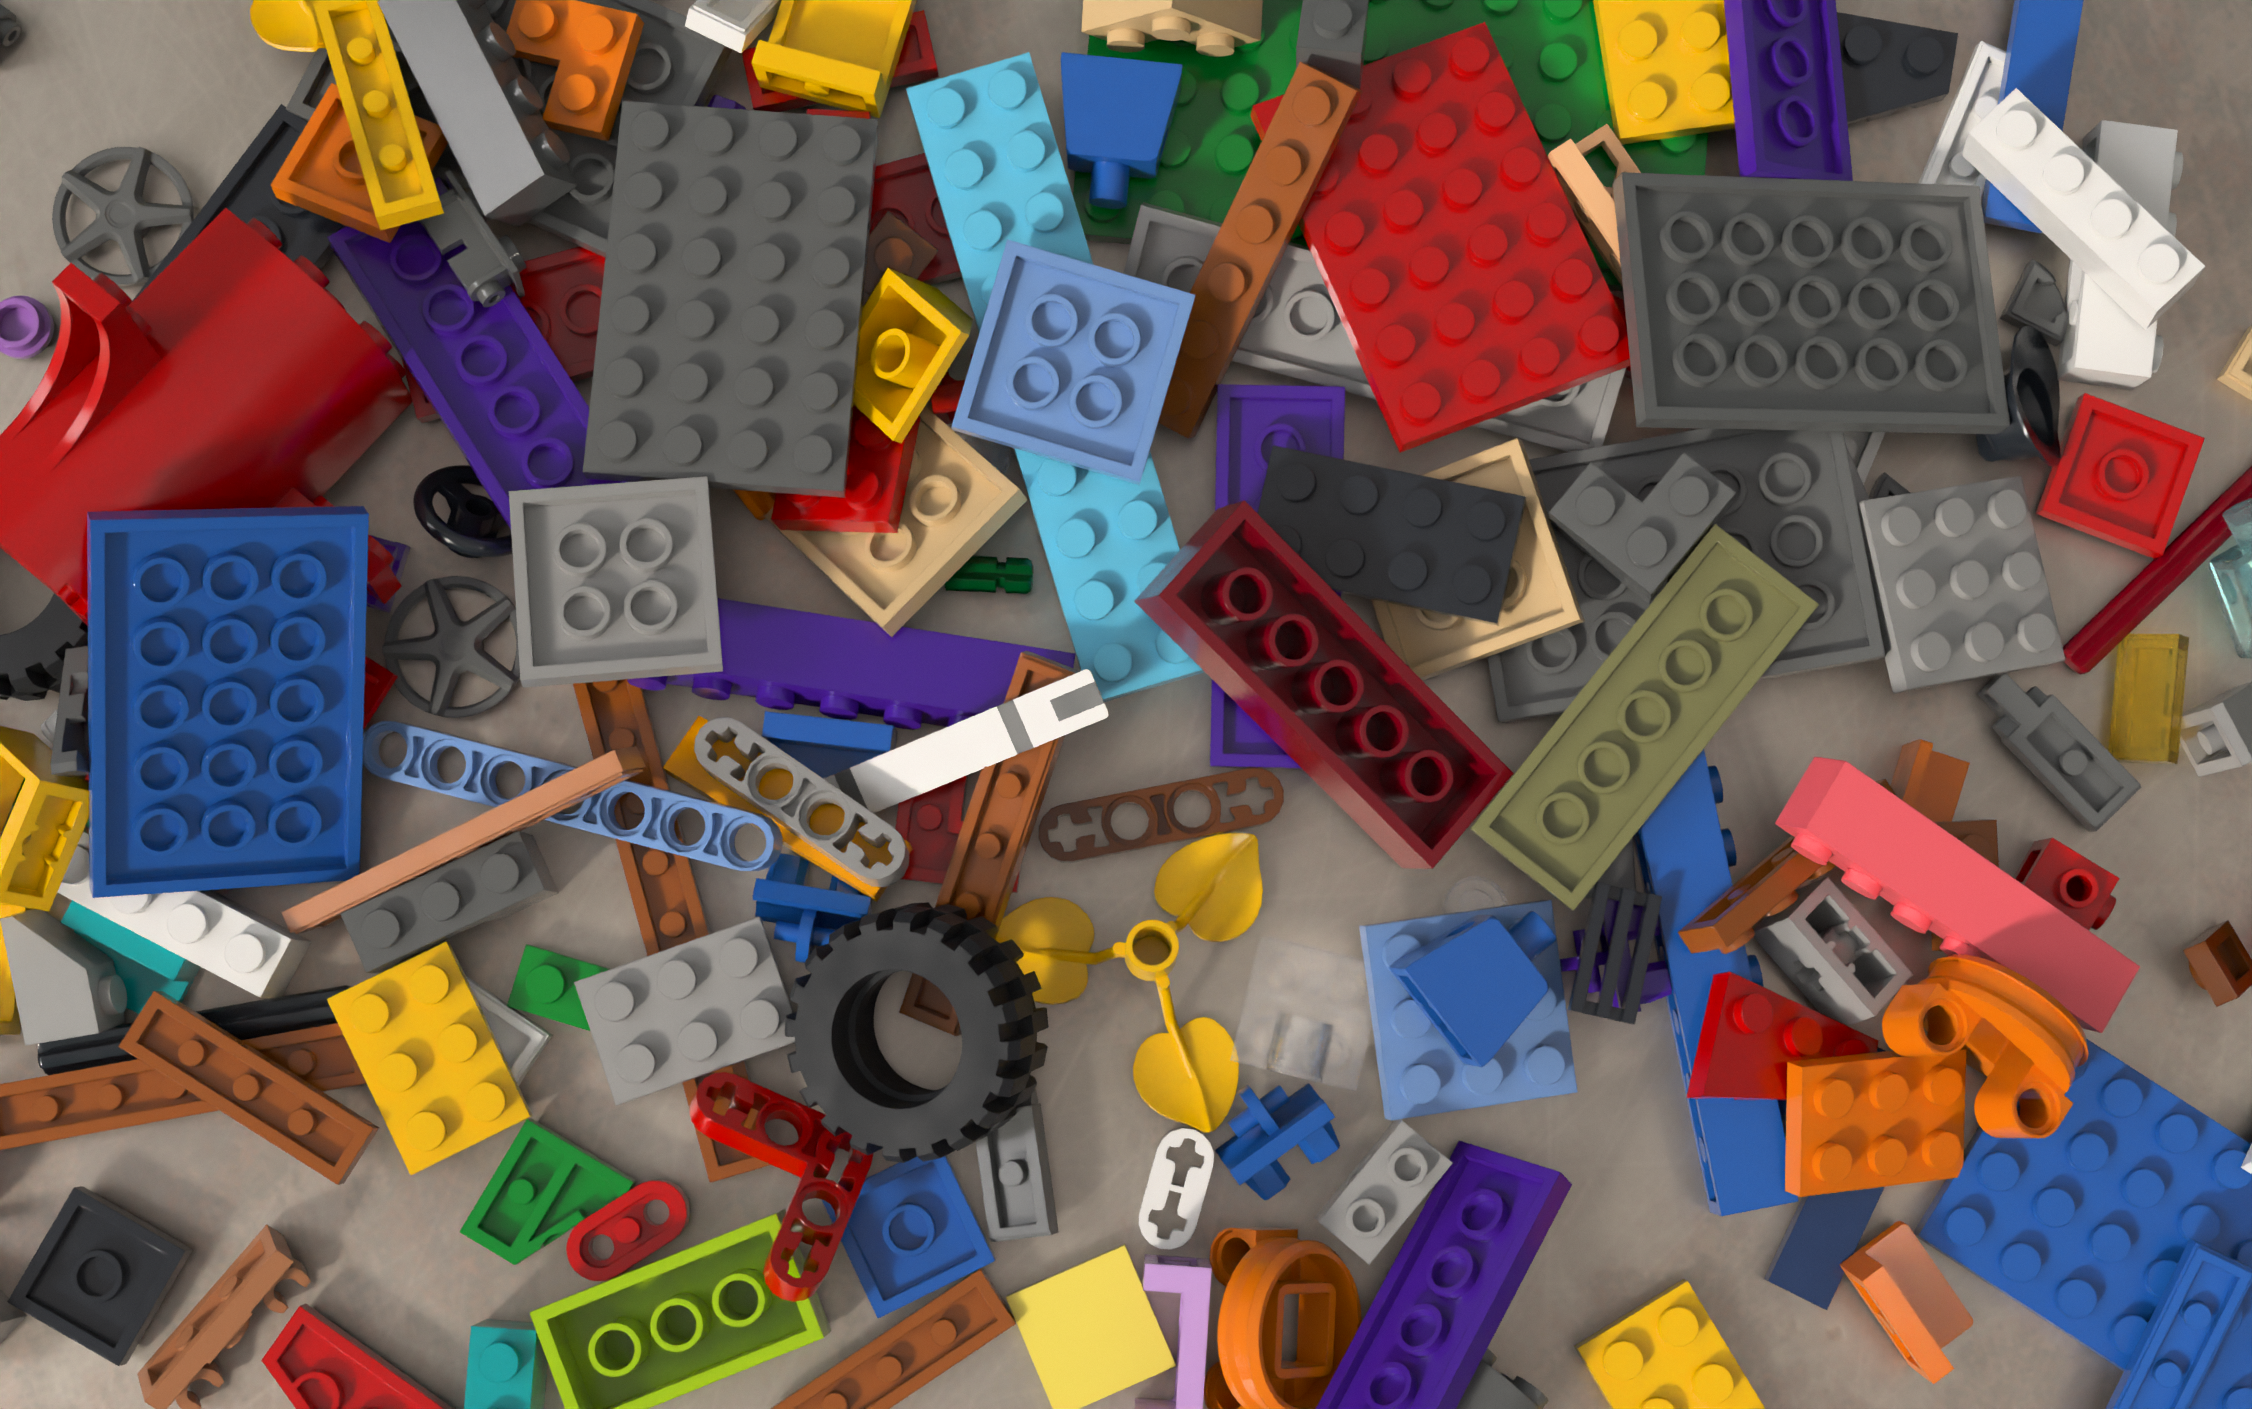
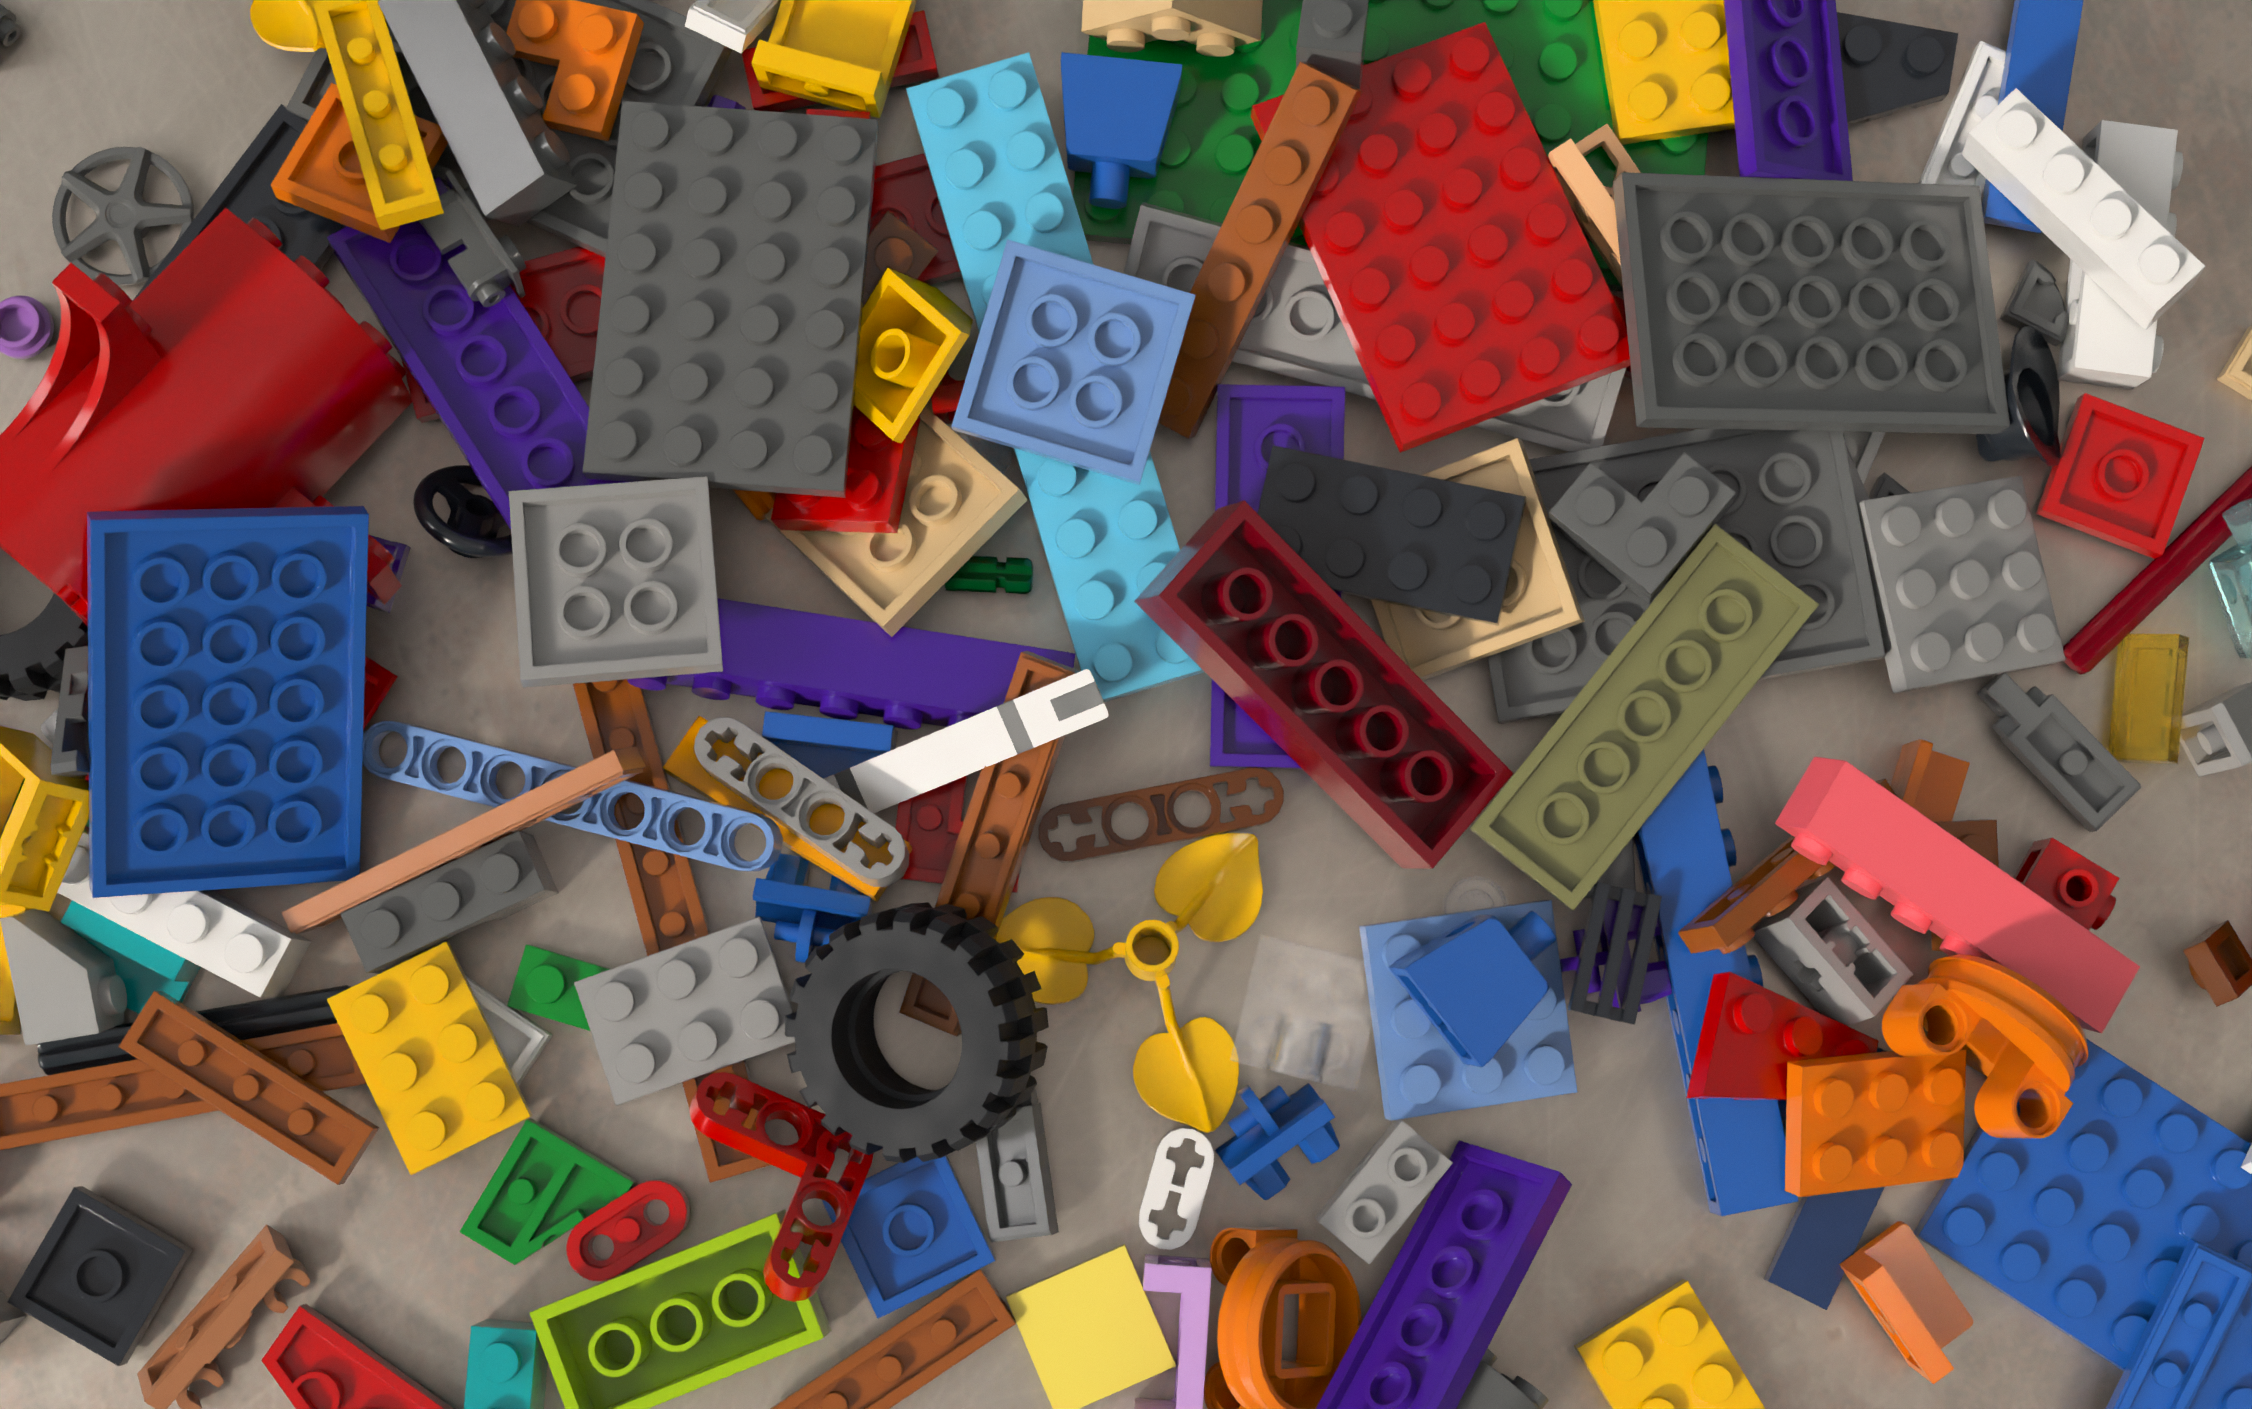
(452, 647): dark grey wheel -> none

